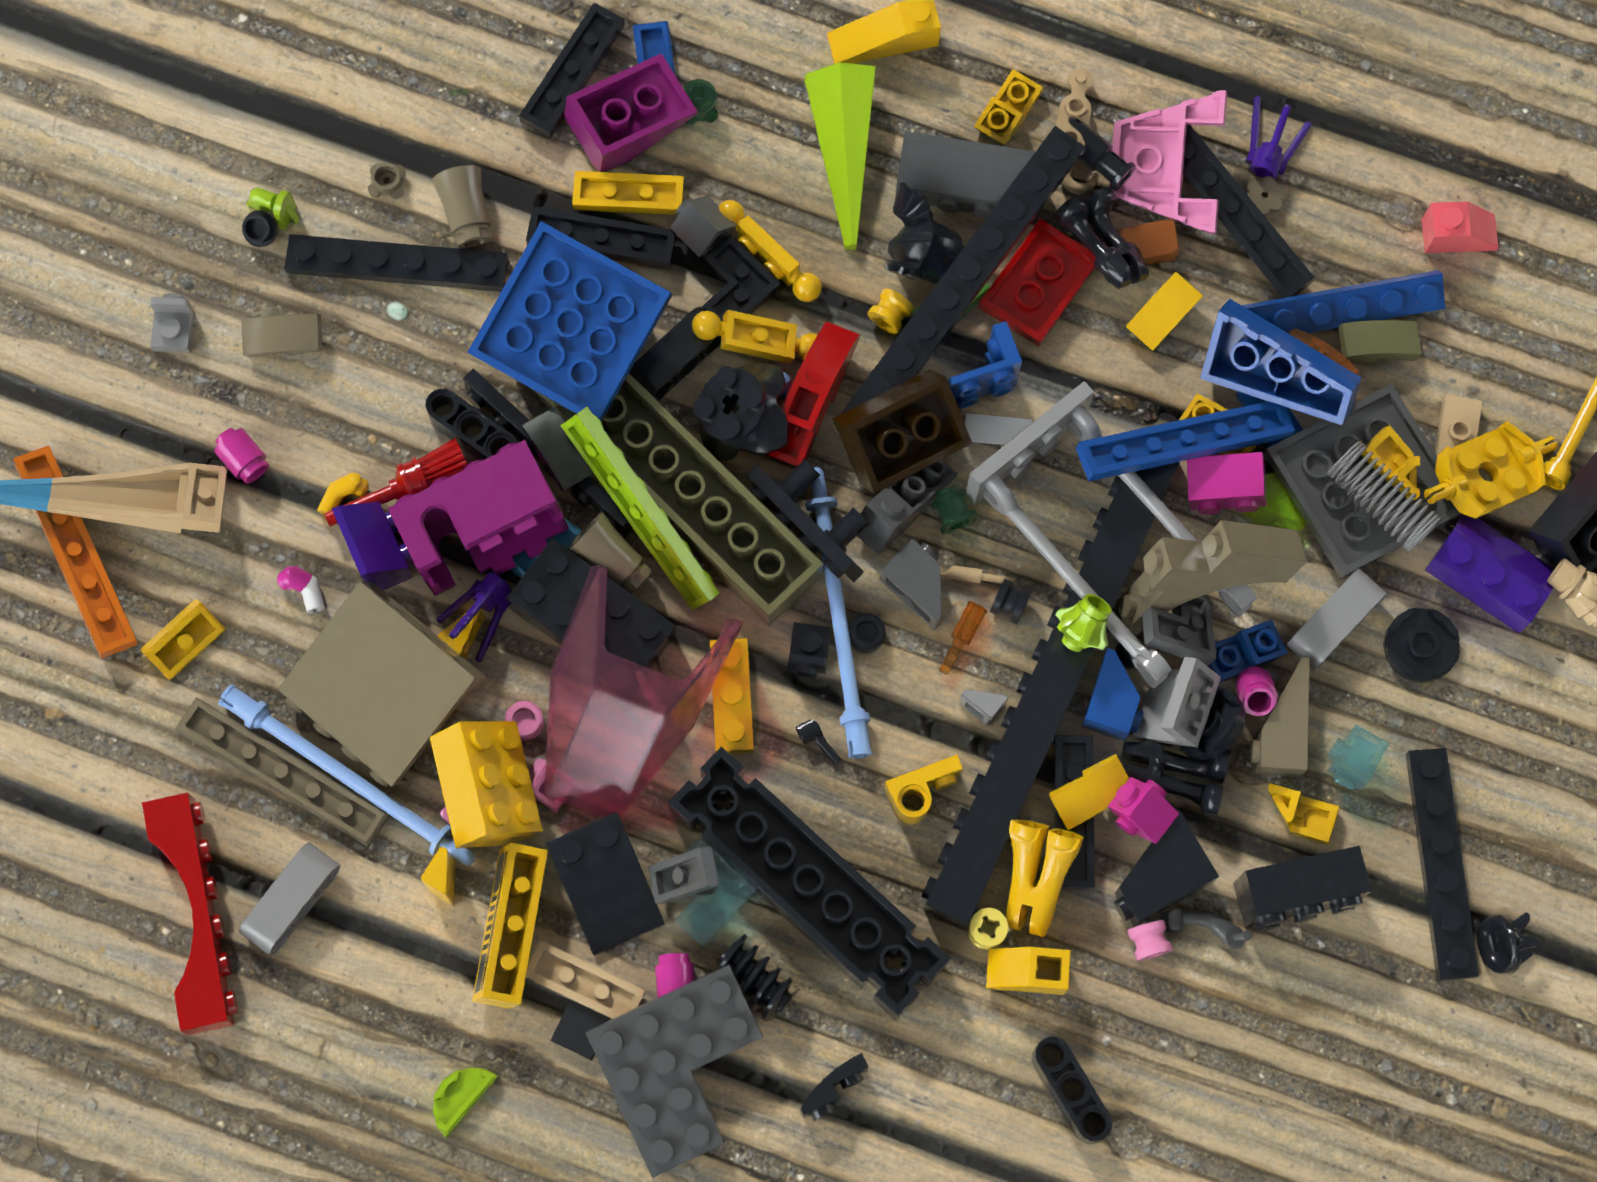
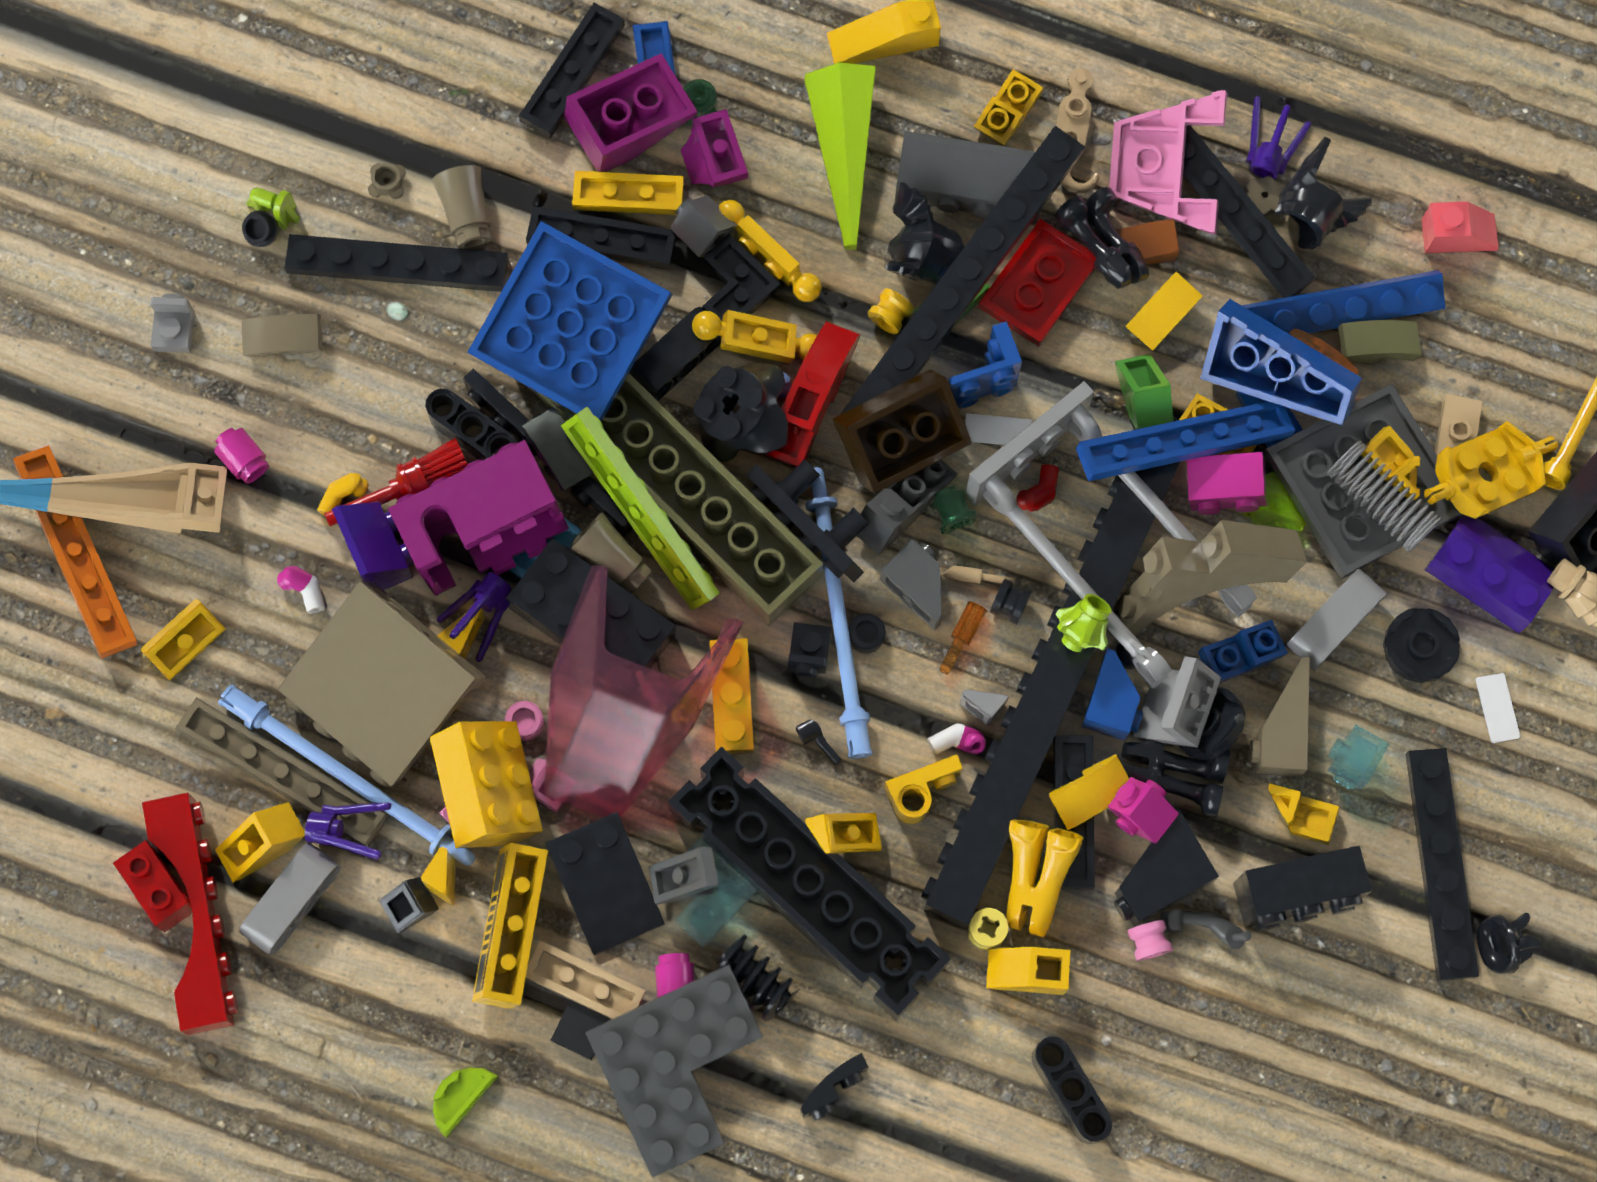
(154, 886): none -> red brick
(260, 840): none -> yellow slope
(326, 830): none -> dark purple plant
(408, 904): none -> black slope
(713, 151): none -> magenta slope
(846, 832): none -> yellow slope
(960, 737): none -> arm
(1042, 493): none -> red arm
(1100, 156): black piece -> none
(1145, 391): none -> bright green slope
(1184, 631): dark grey plate -> none
(1256, 691): dark pink brick -> none
(1316, 205): none -> black helmet
(1497, 707): none -> white sticker

